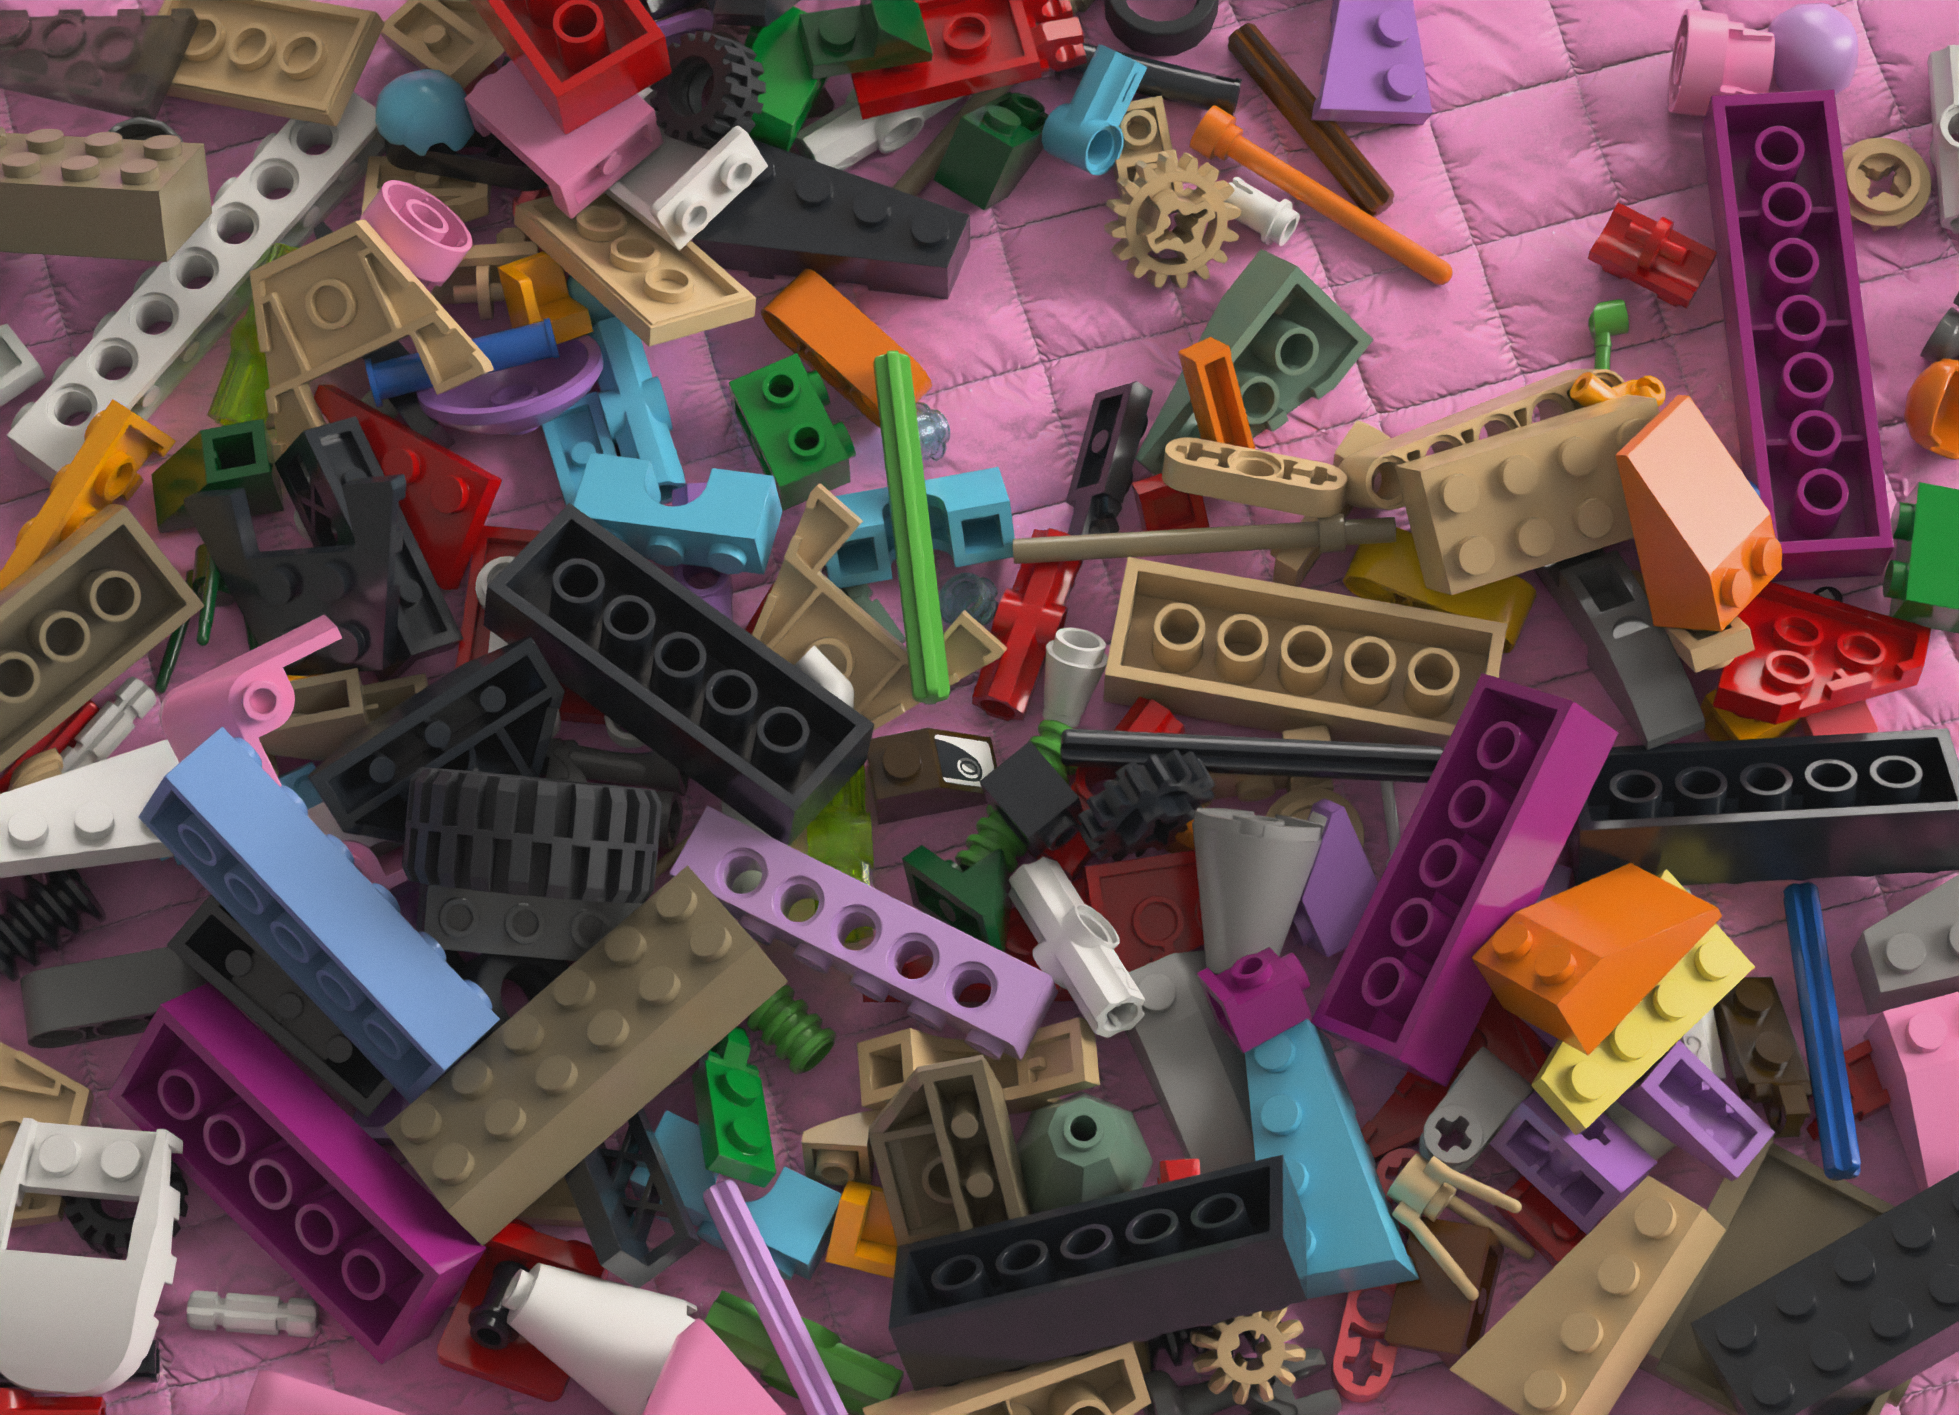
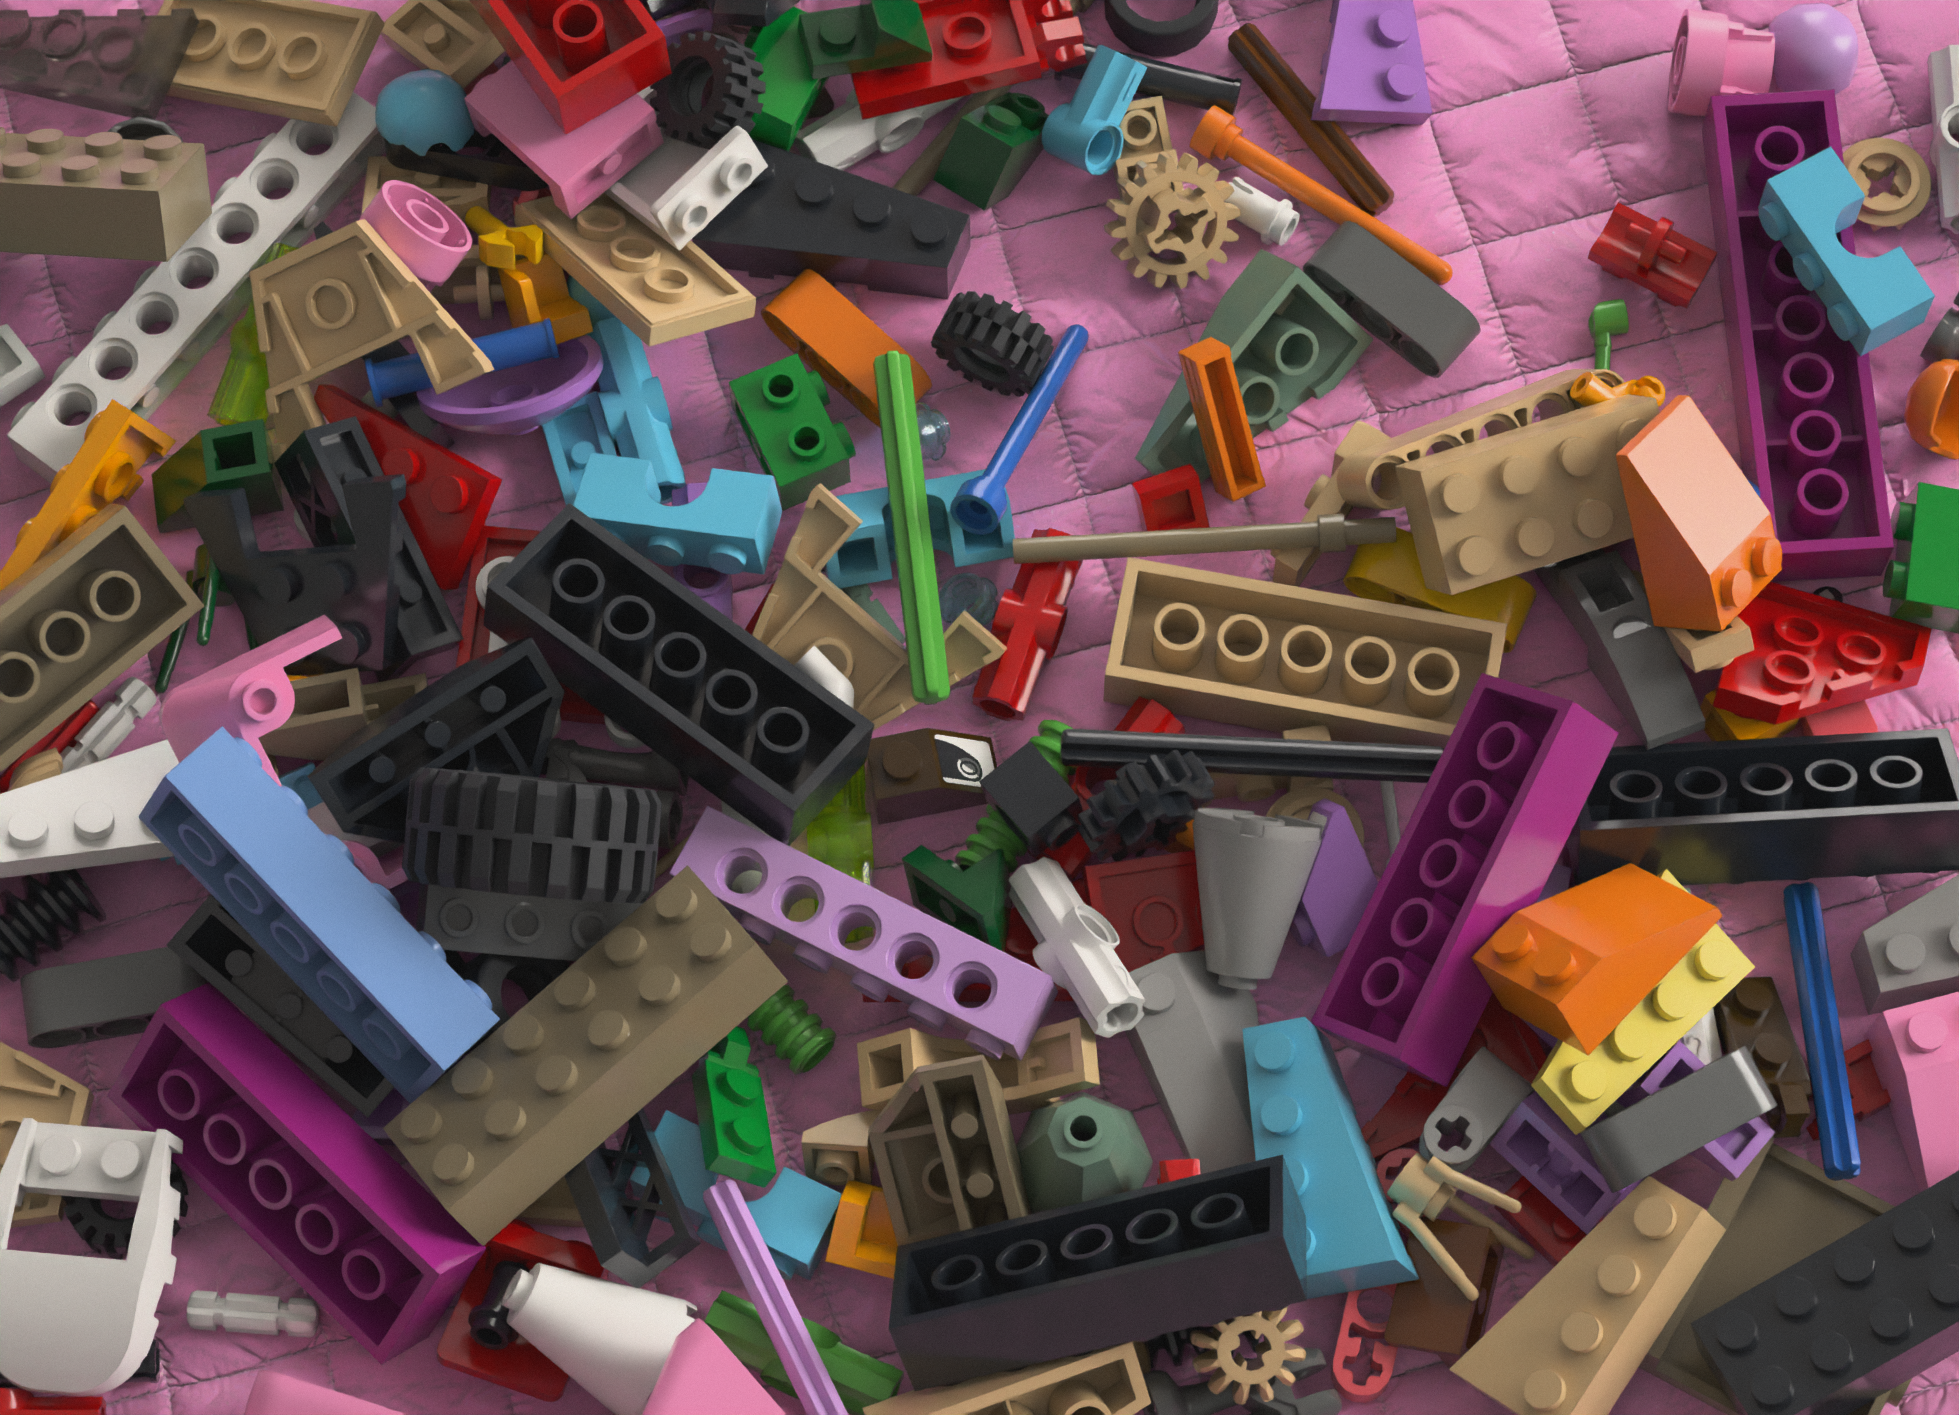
(500, 243): none -> yellow bar
(983, 500): none -> blue piece
(992, 343): none -> black tyre
(1072, 673): white cone -> none
(1107, 458): black hinge -> none
(1254, 477): tan beam -> none
(1257, 997): magenta brick -> none
(1392, 299): none -> dark grey beam
(1678, 1119): none -> dark grey beam
(1864, 297): none -> medium azure arch

